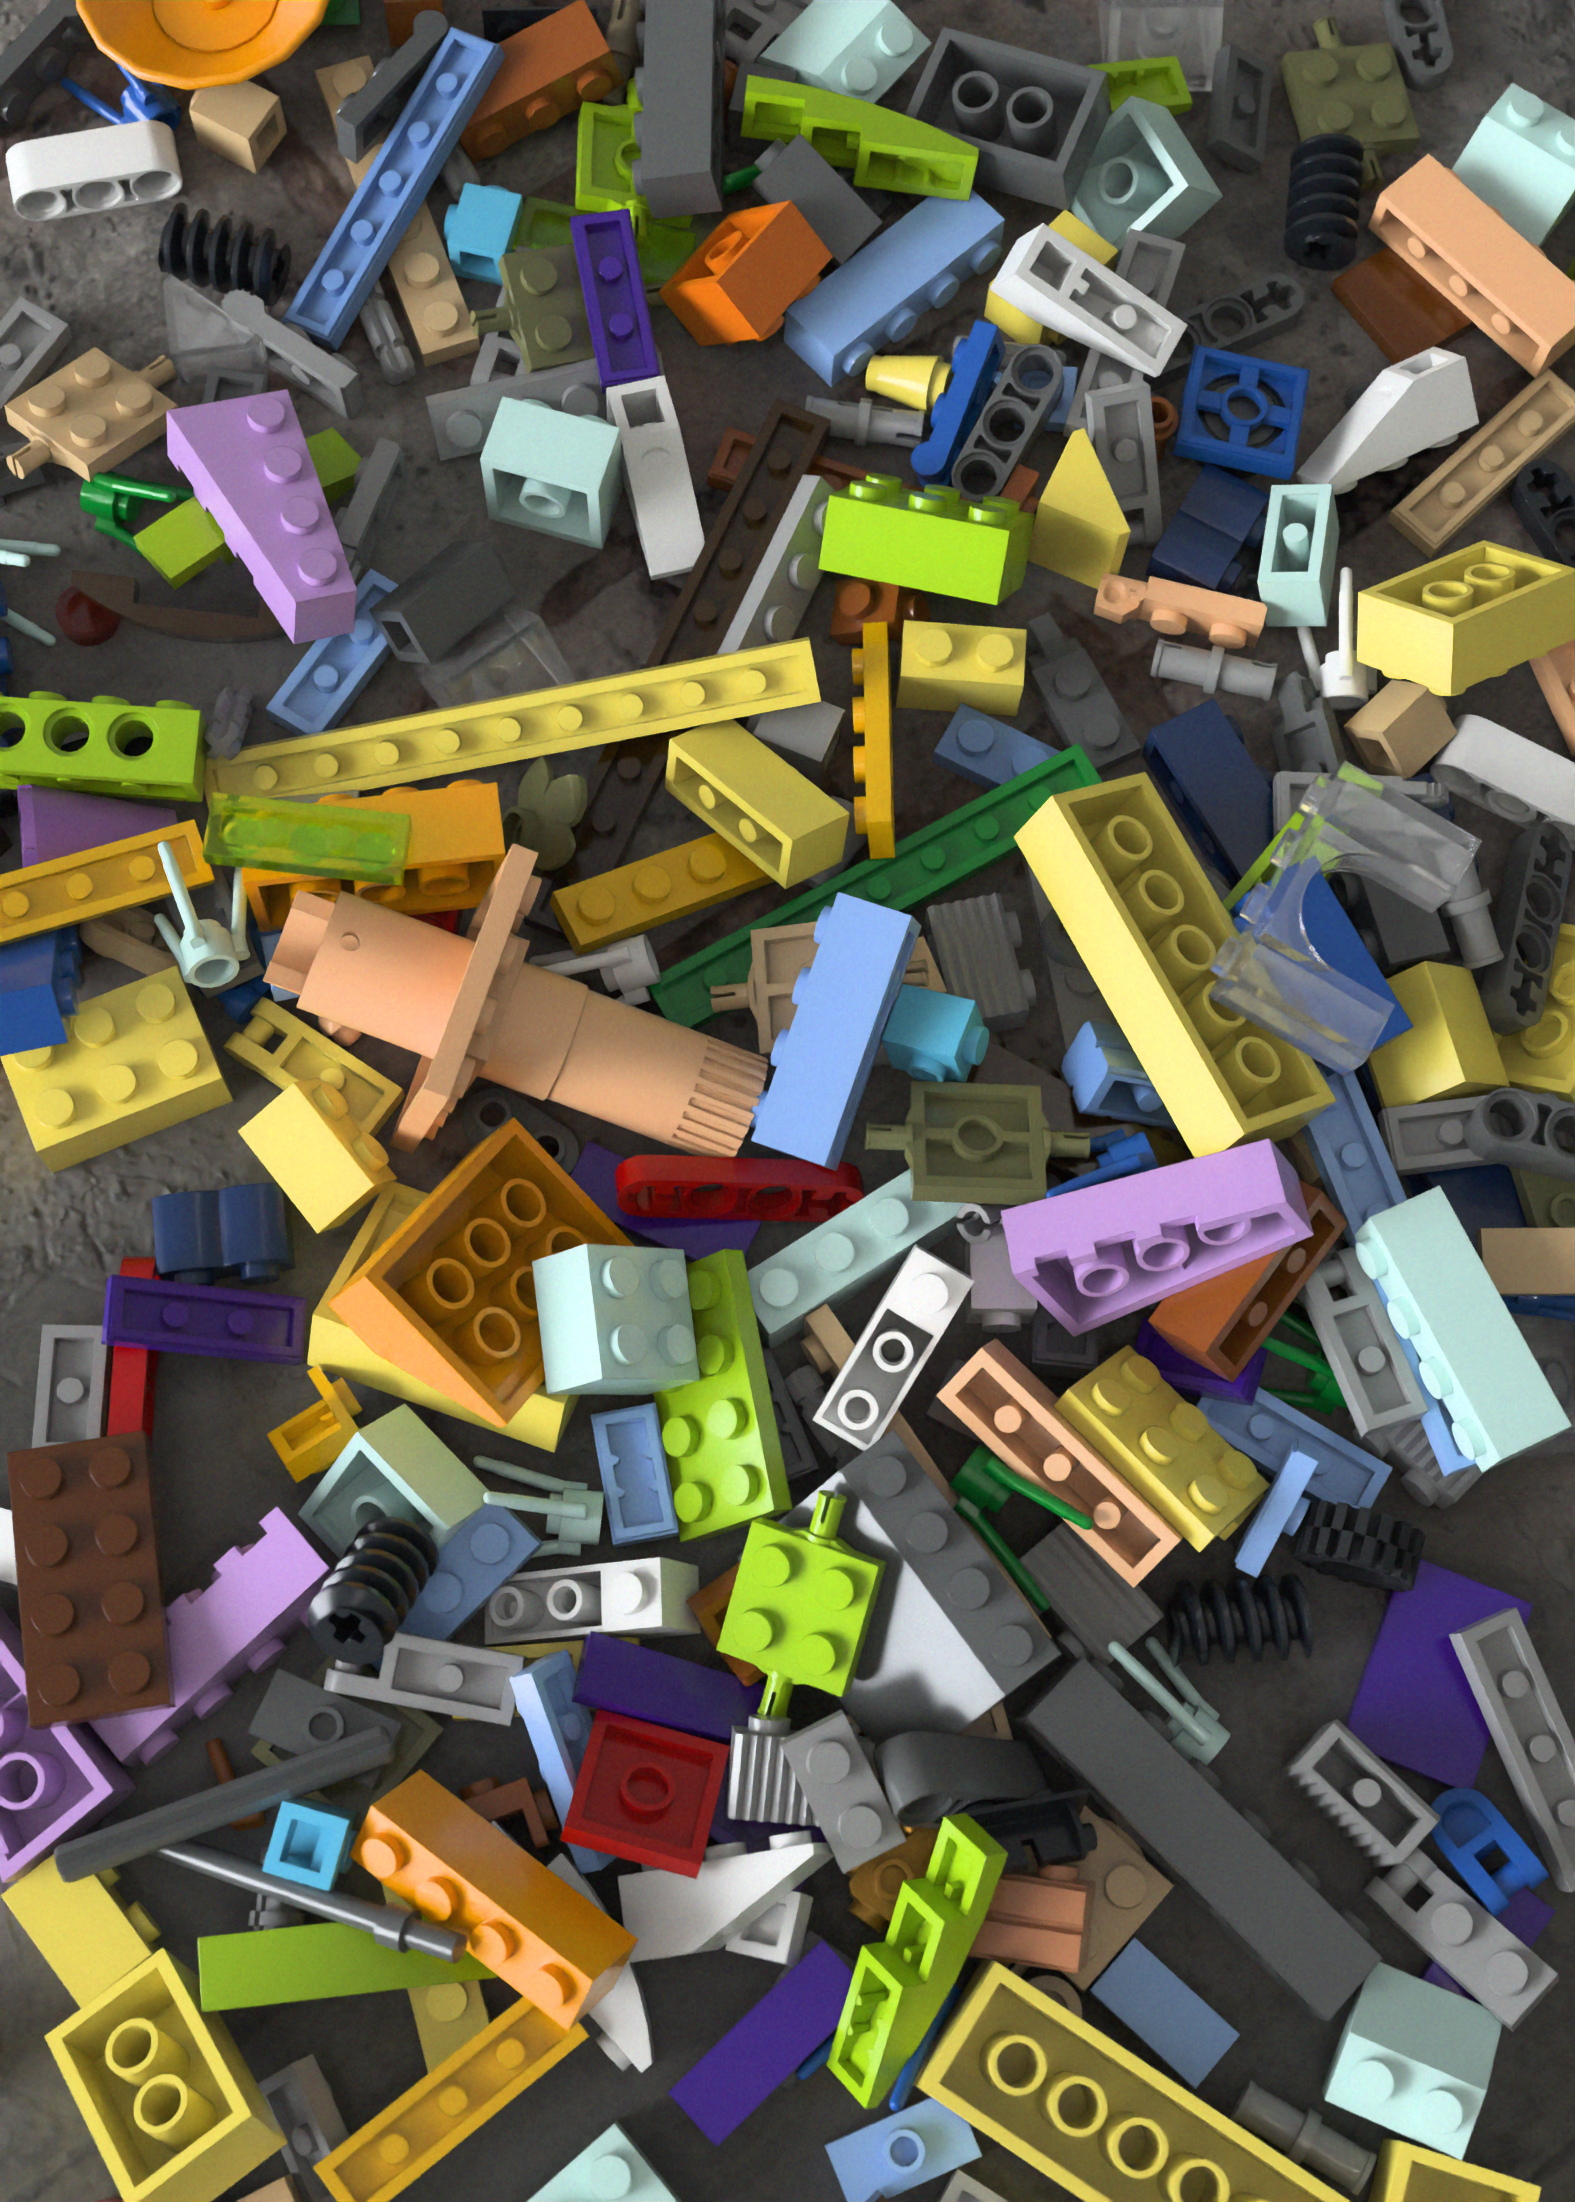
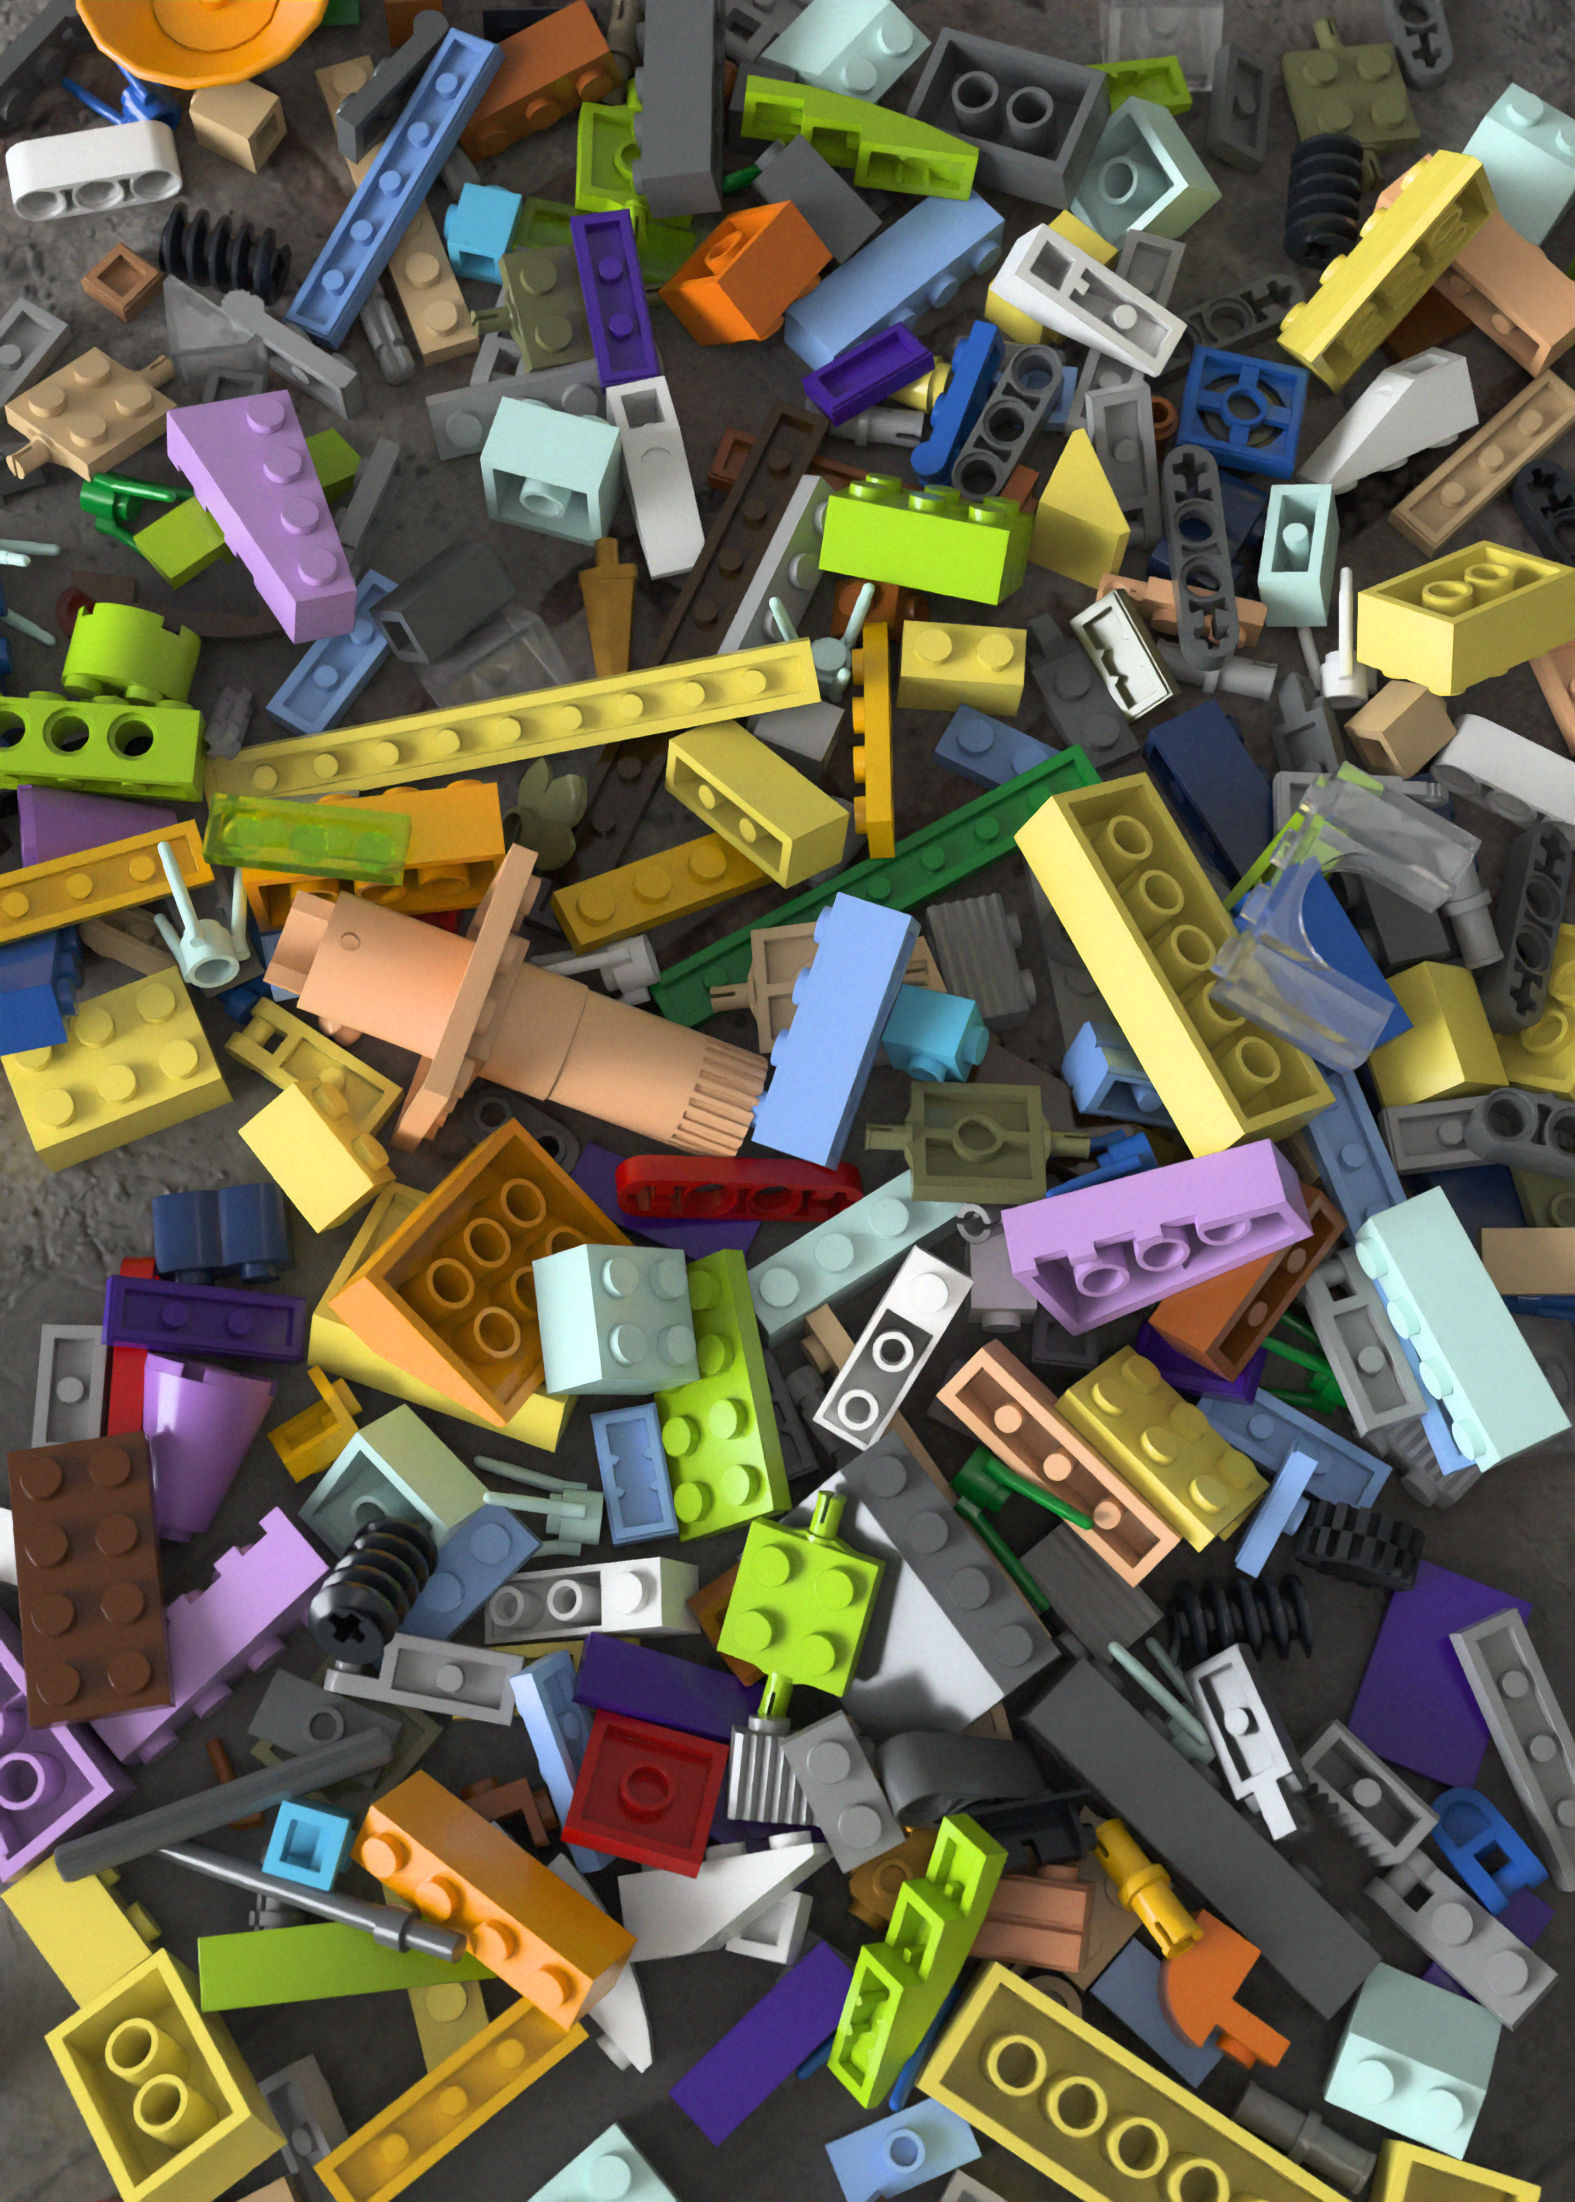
(123, 282): none -> medium nougat tile
(129, 656): none -> lime brick
(198, 1436): none -> medium lavender cone
(609, 607): none -> pearl gold bar
(830, 656): none -> light aqua plant
(868, 373): none -> dark purple tile
(1125, 656): none -> plate
(1145, 1889): none -> yellow pin
(1192, 557): none -> dark grey beam
(1199, 1991): none -> orange brick
(1251, 1740): none -> hinge
(1390, 268): none -> light yellow slope

